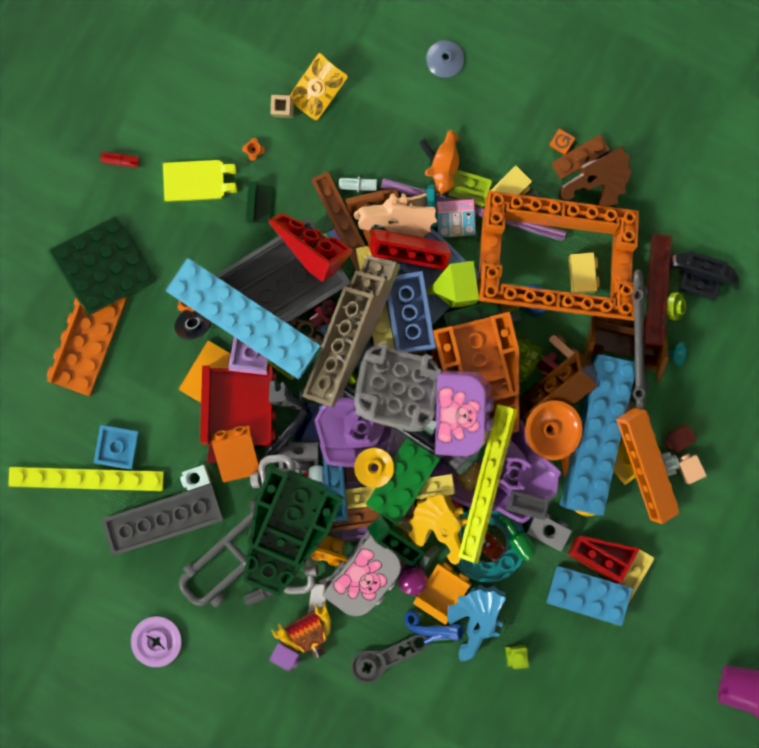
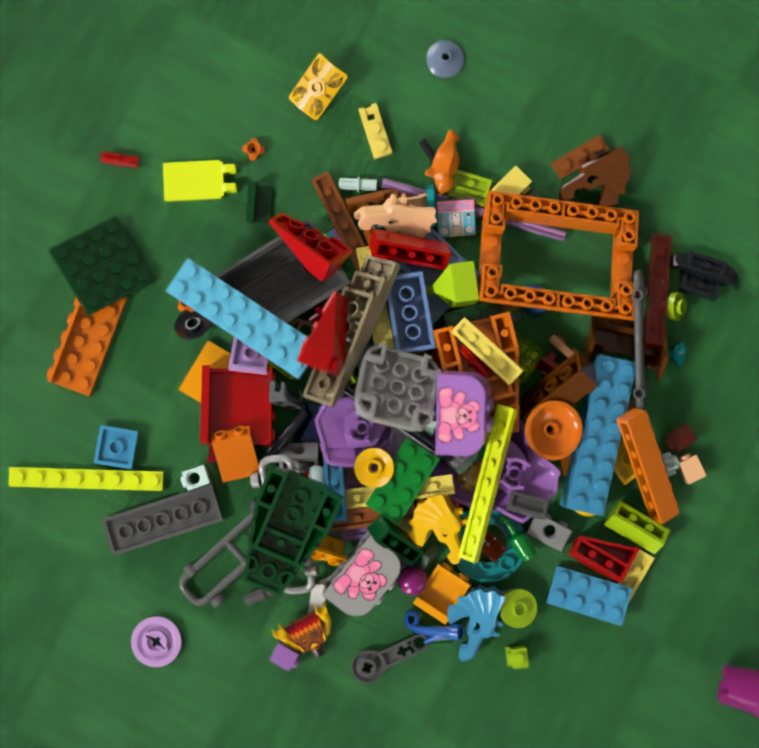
(282, 106): tan brick -> none
(327, 343): none -> red wedge
(375, 132): none -> light yellow plate
(474, 361): none -> red axle
(487, 351): none -> light yellow plate
(518, 608): none -> lime piece
(561, 141): orange tile -> none
(582, 273): light yellow brick -> none
(637, 527): none -> lime brick

